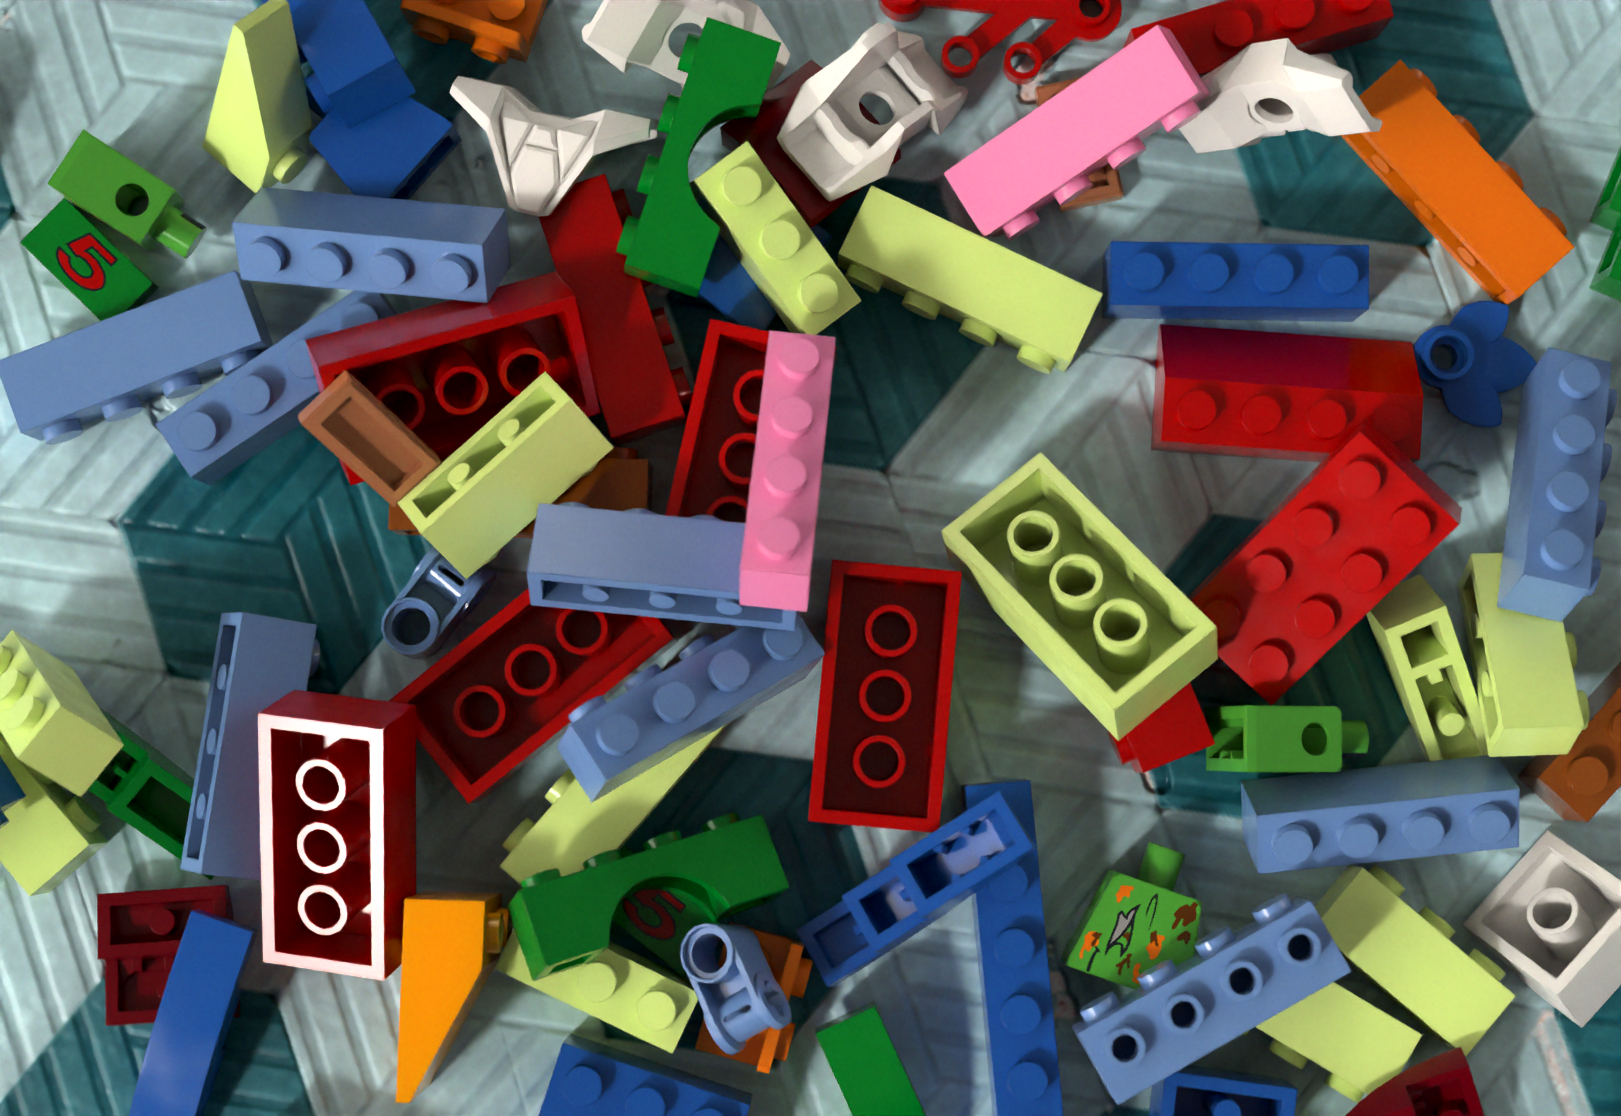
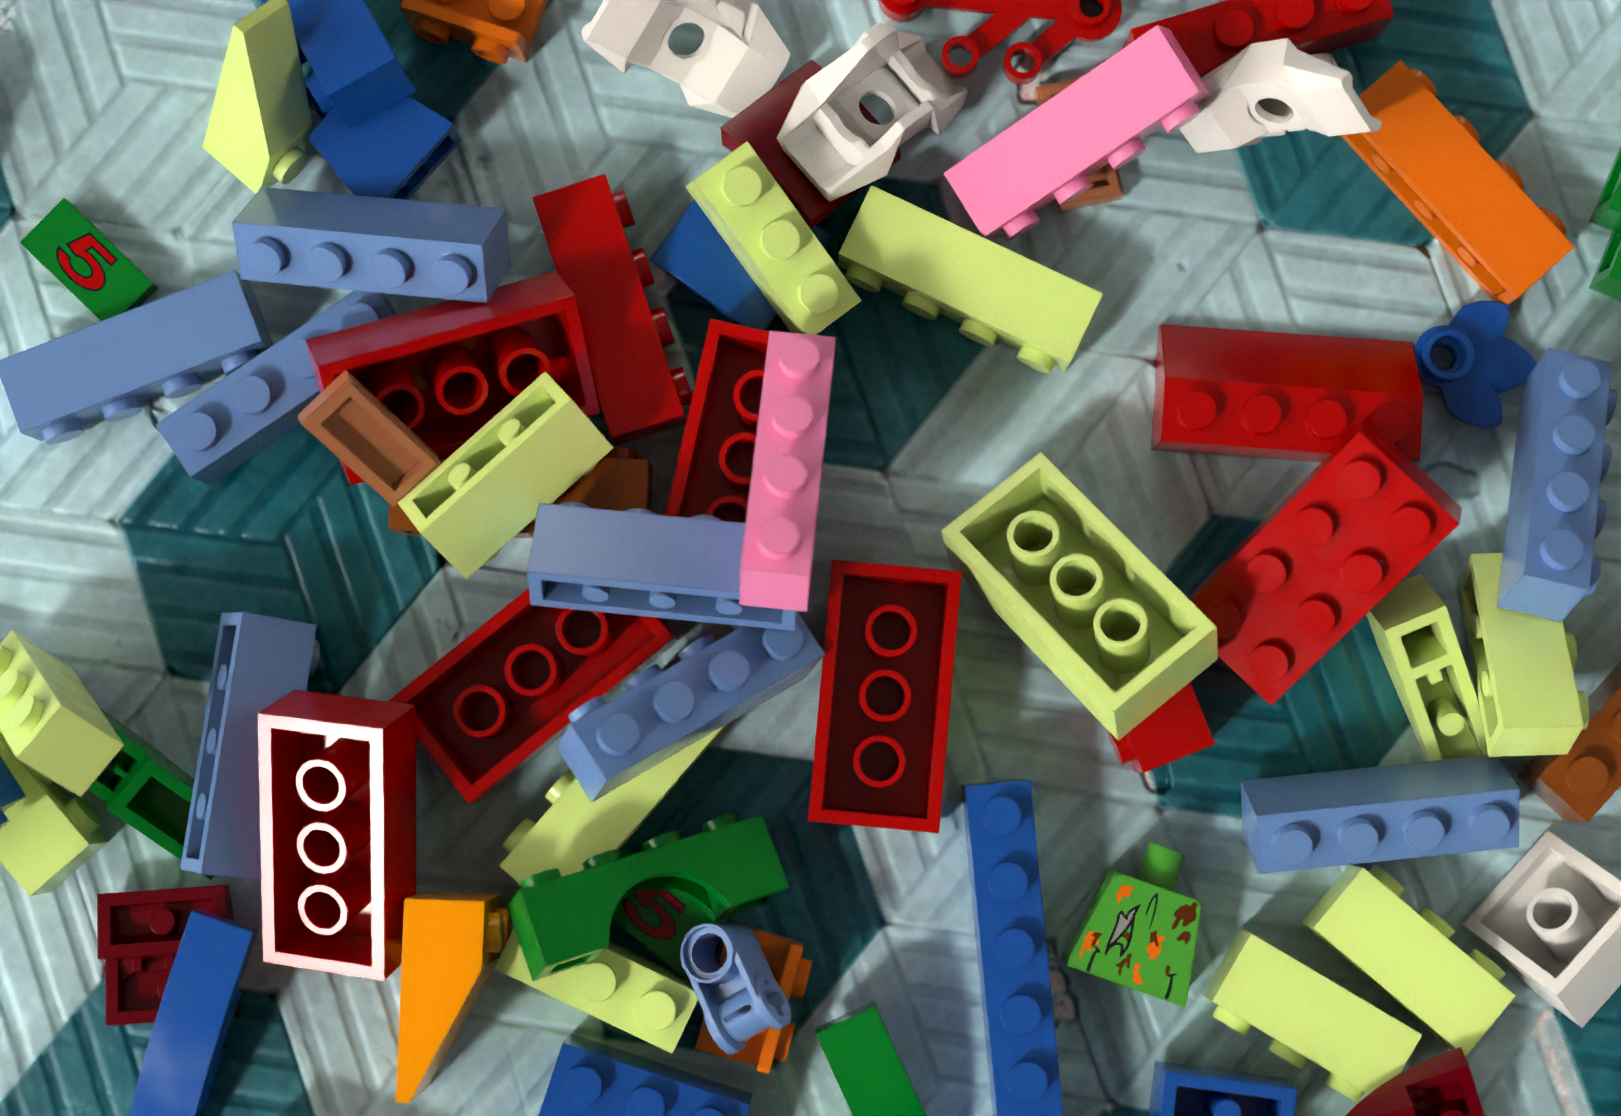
(107, 186): bright green torso -> none
(439, 599): medium blue piece -> none
(541, 151): white piece -> none
(723, 83): green arch -> none
(916, 889): blue slope -> none
(1209, 997): medium blue brick -> none
(1235, 281): blue brick -> none
(1283, 738): bright green torso -> none

